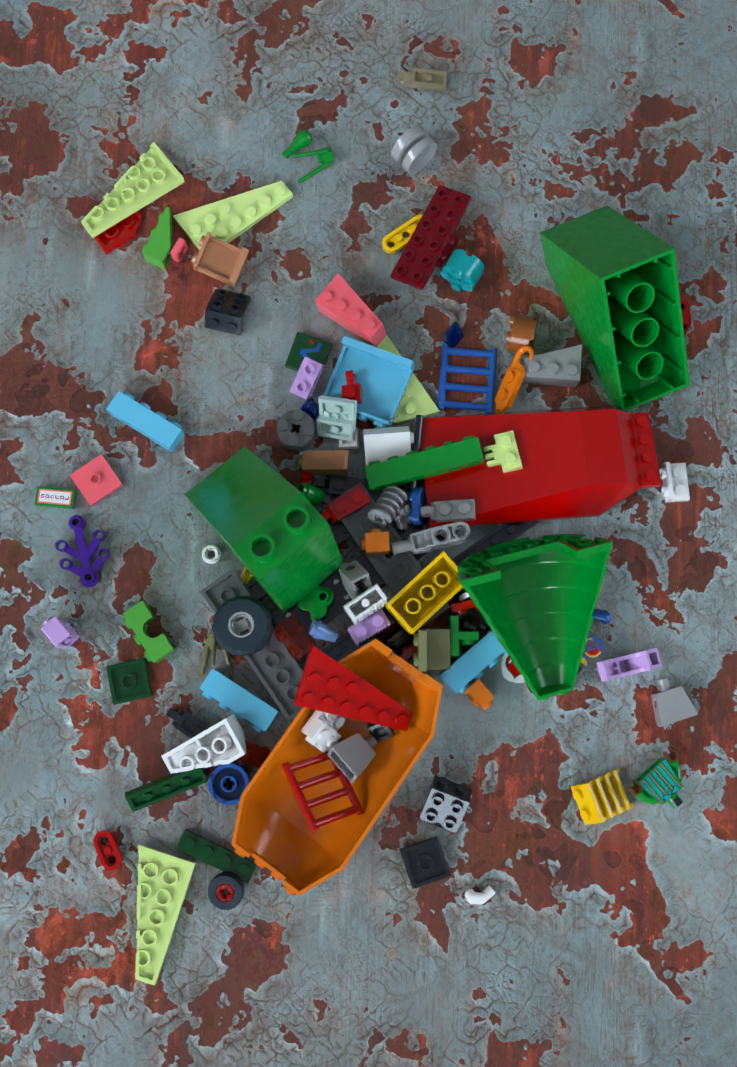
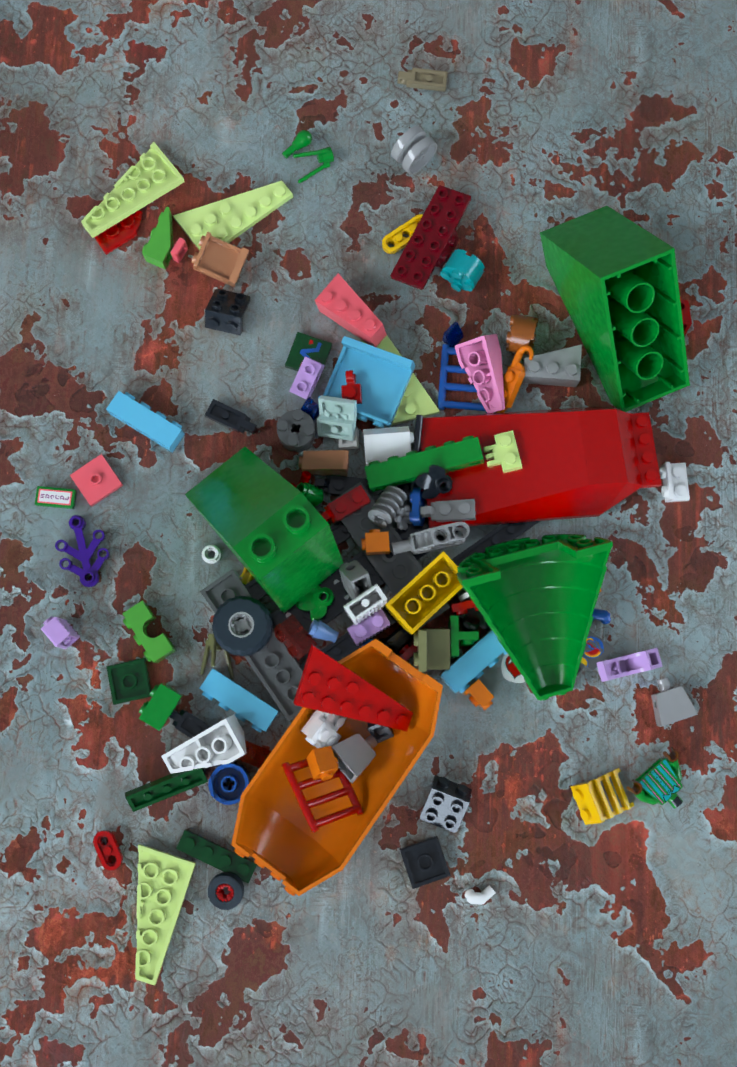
(160, 706): none -> green slope
(230, 417): none -> black hinge
(322, 763): none -> orange brick
(432, 482): none -> black plate
(483, 364): none -> bright pink wedge

